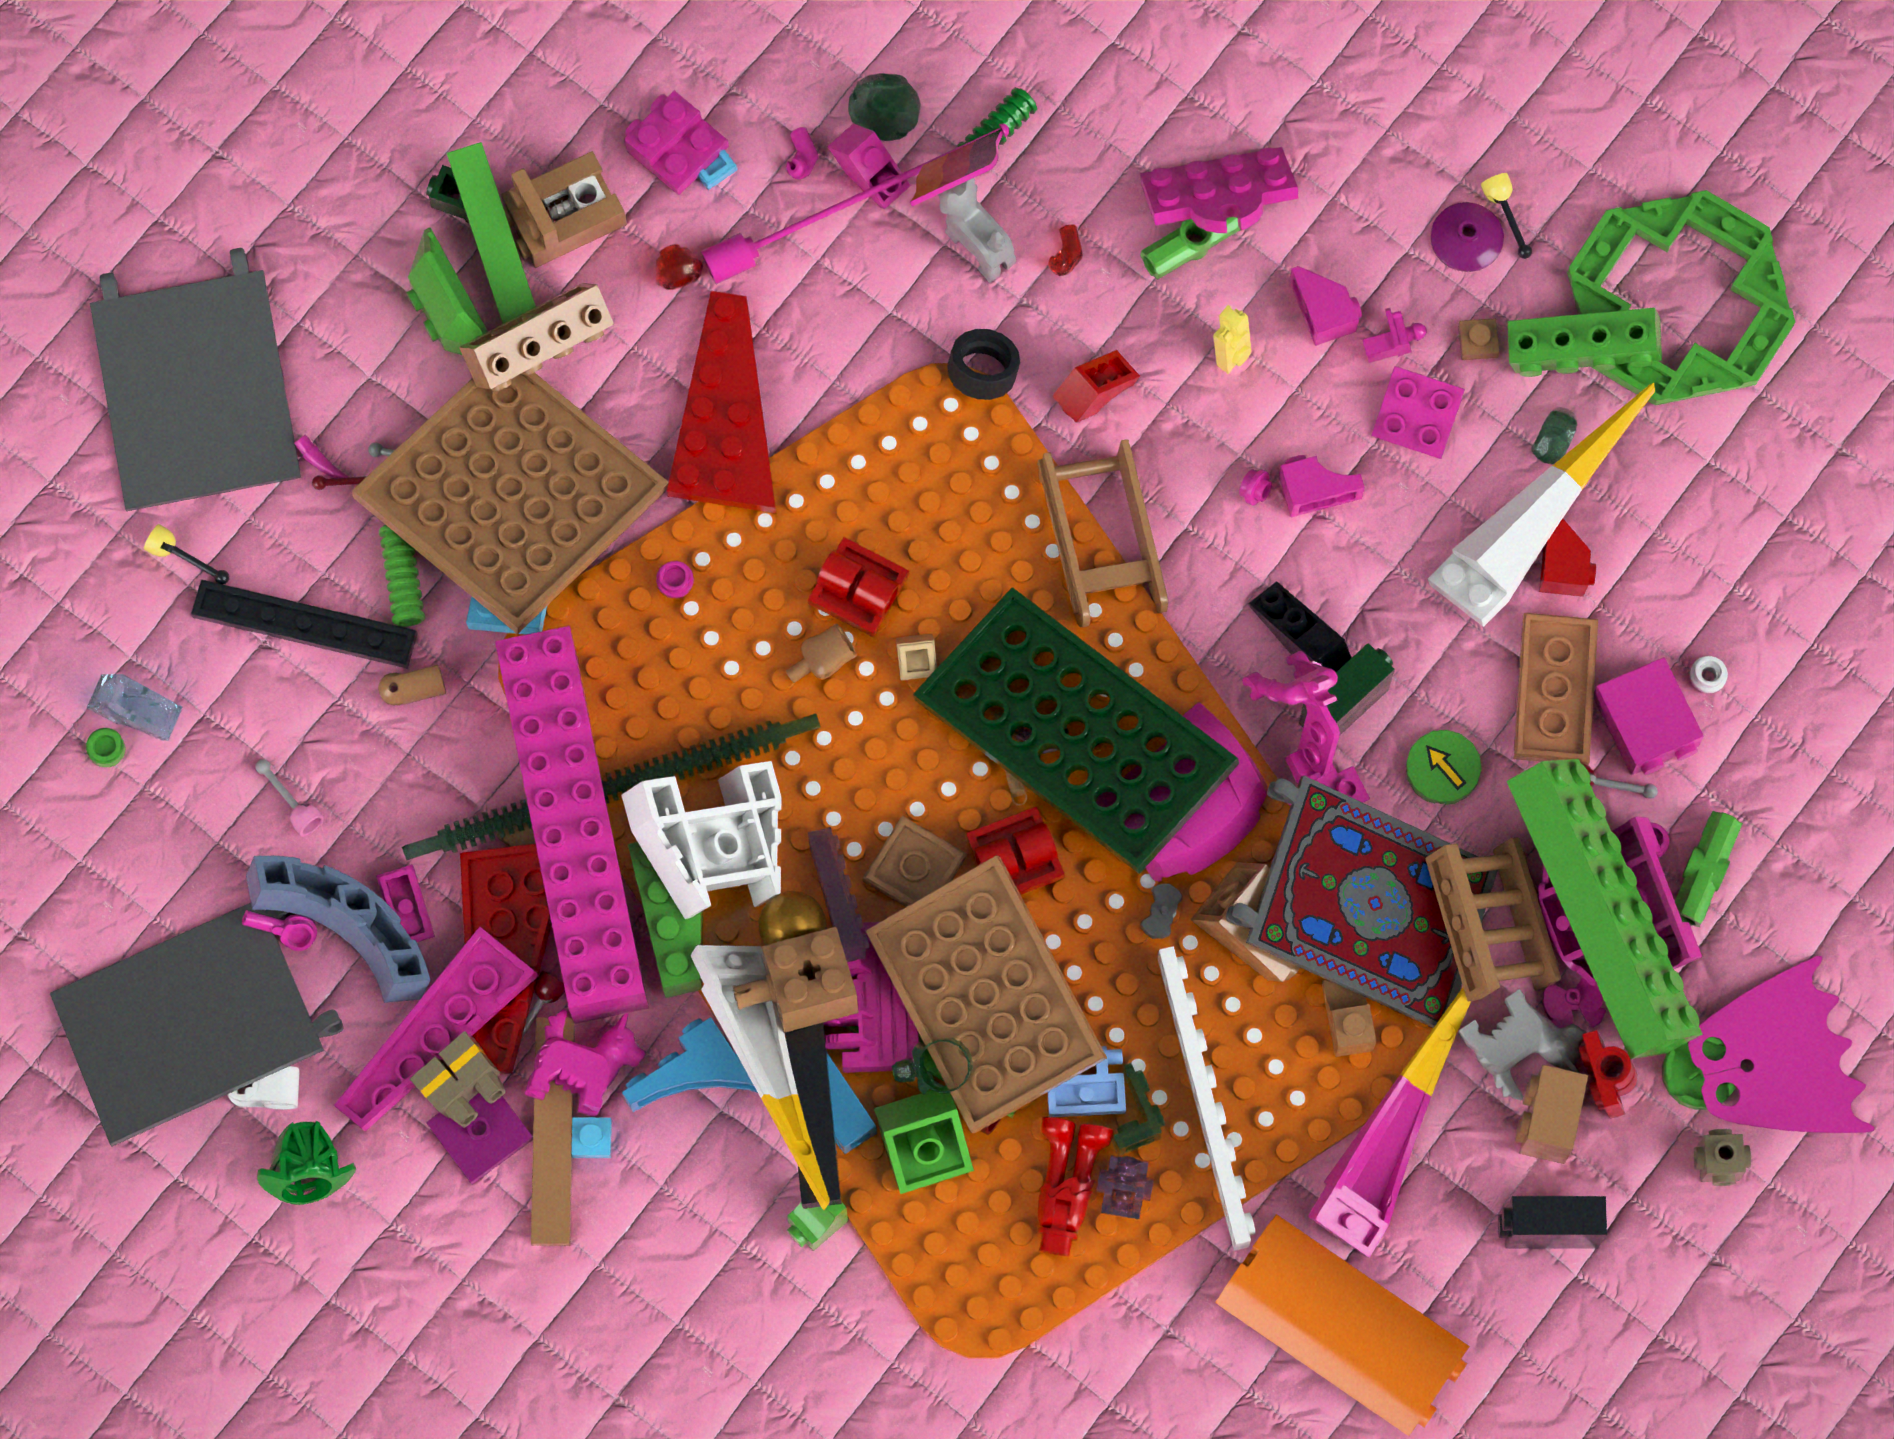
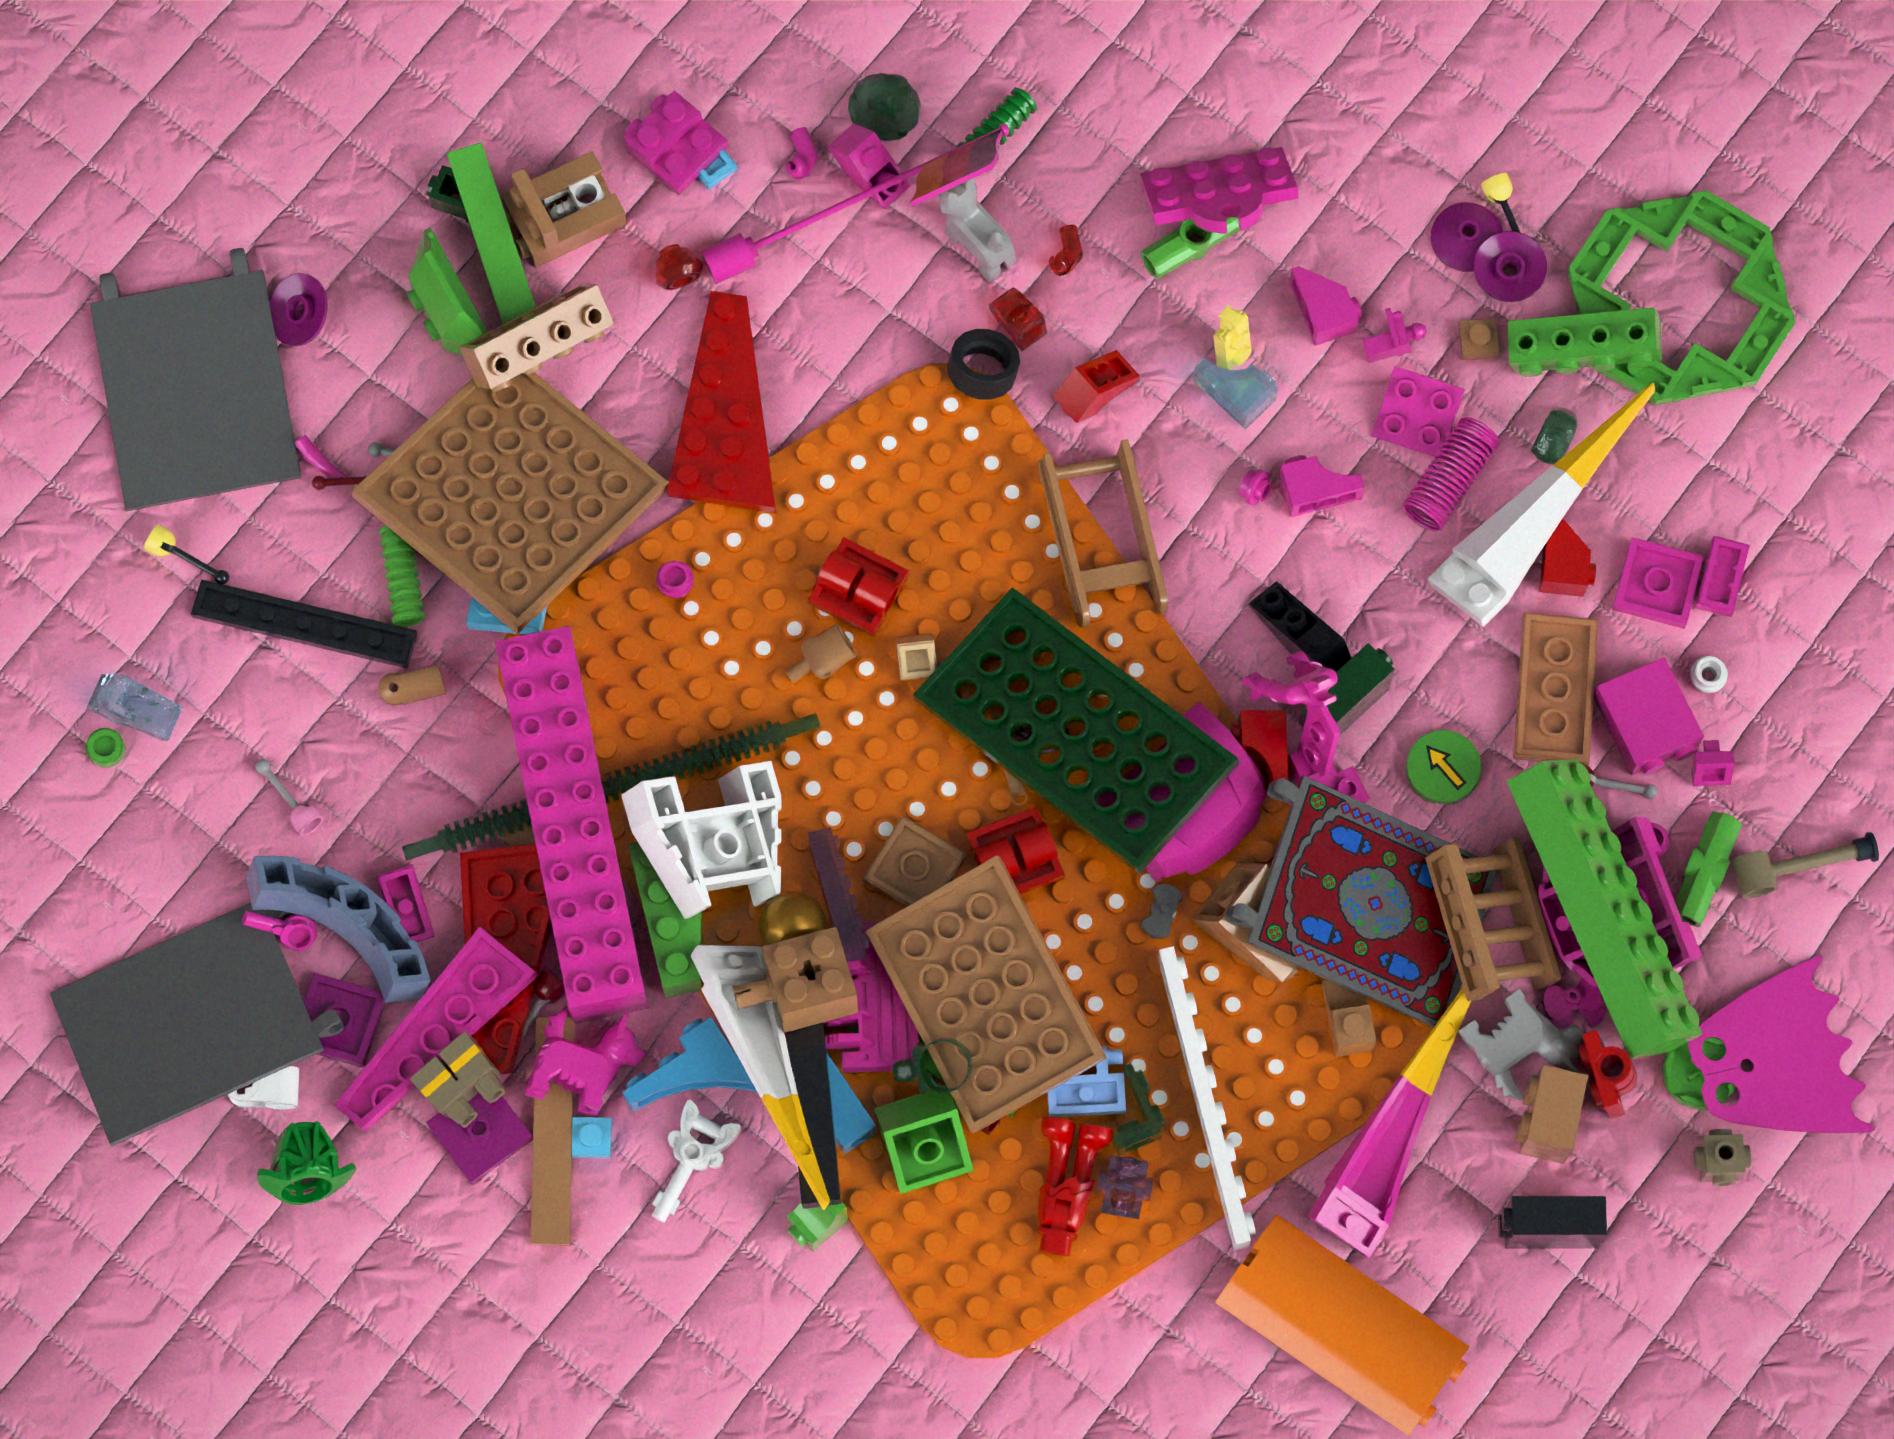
(298, 309): none -> magenta dish
(358, 1010): none -> magenta tile
(692, 1155): none -> white piece
(1019, 318): none -> clear red leg
(1239, 392): none -> clear light blue arch
(1265, 740): none -> red arch
(1429, 506): none -> dark pink piece
(1511, 250): none -> magenta dish
(1658, 583): none -> dark pink tile
(1712, 765): none -> dark pink tile
(1722, 576): none -> dark pink plate
(1758, 874): none -> dark tan piece

